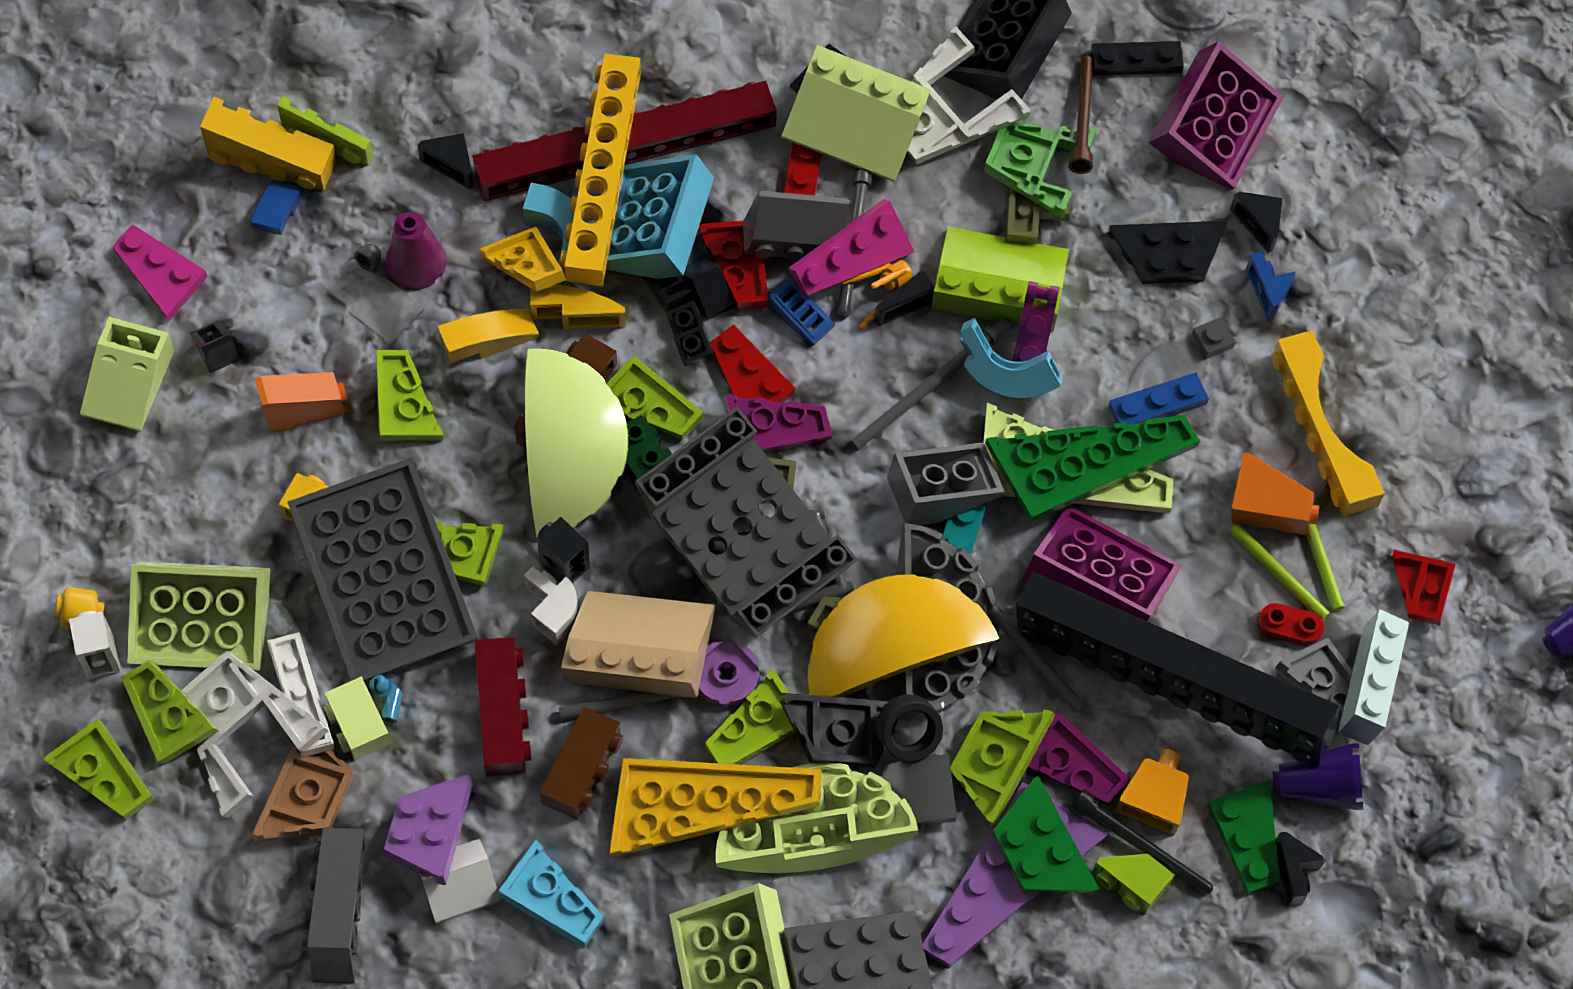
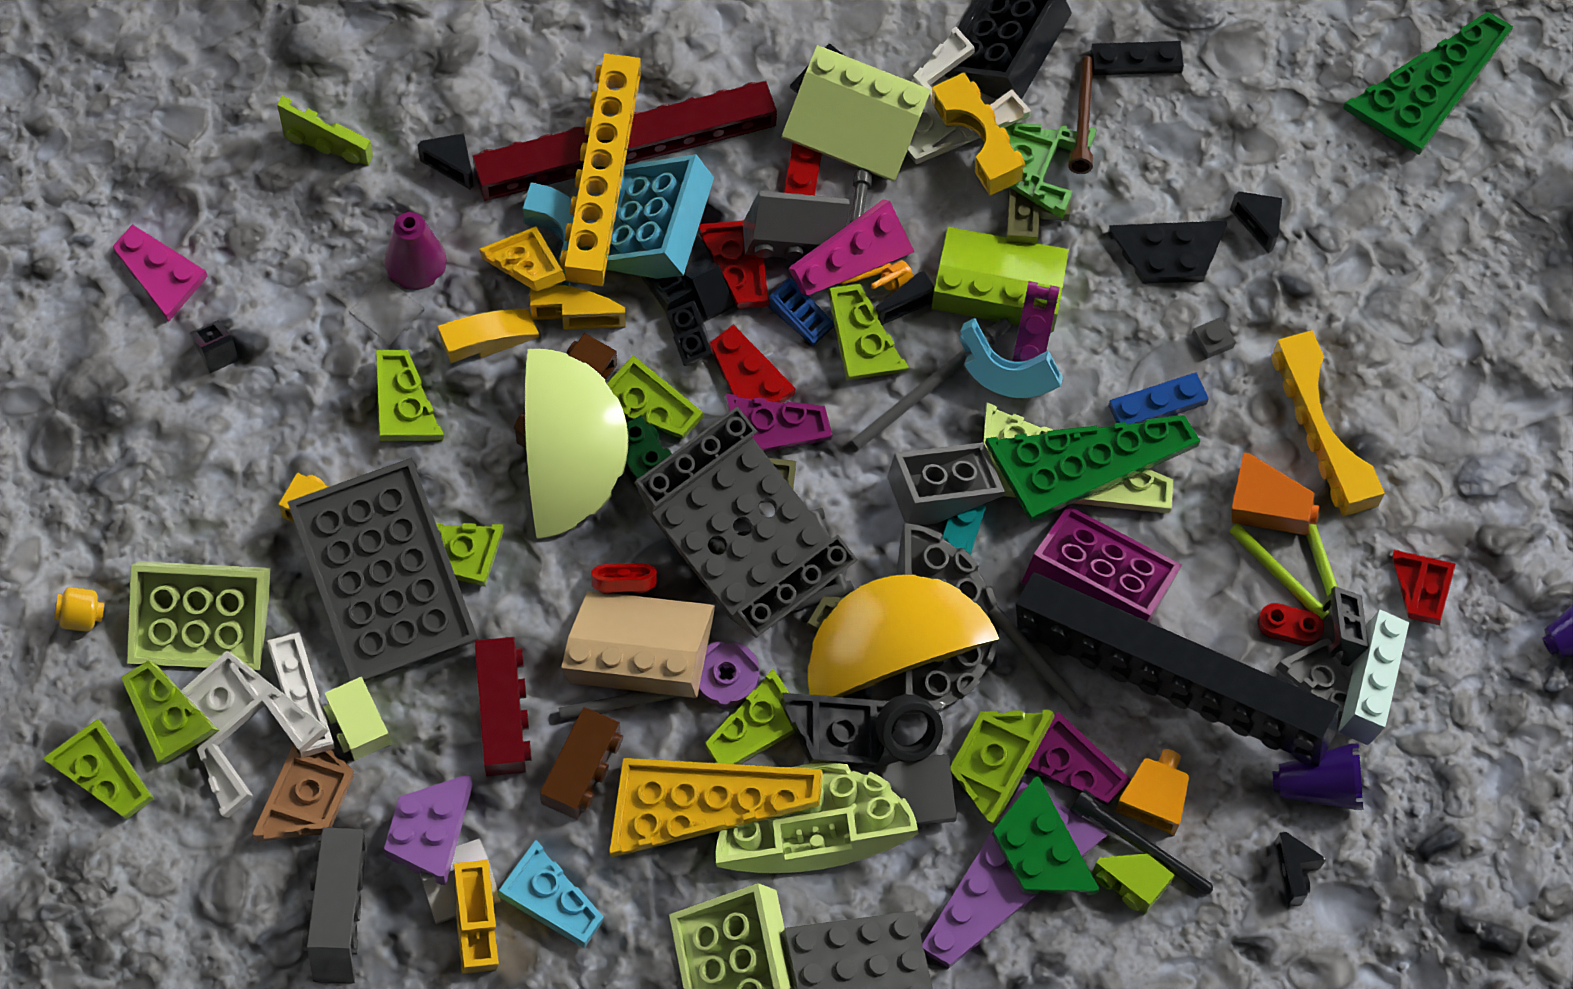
(94, 644): white brick -> none
(126, 373): yellowish green slope -> none
(266, 147): yellow wedge -> none
(276, 206): blue slope -> none
(299, 398): orange slope -> none
(368, 256): dark grey hinge -> none
(389, 694): dark azure arm -> none
(475, 917): none -> yellow slope
(558, 607): white brick -> none
(563, 550): black brick -> none
(624, 577): none -> red plate
(861, 337): none -> lime wing
(961, 105): none -> yellow arch
(1216, 117): magenta slope -> none
(1249, 835): green wing -> none
(1268, 288): blue slope -> none
(1348, 624): none -> black hinge
(1427, 89): none -> green wing

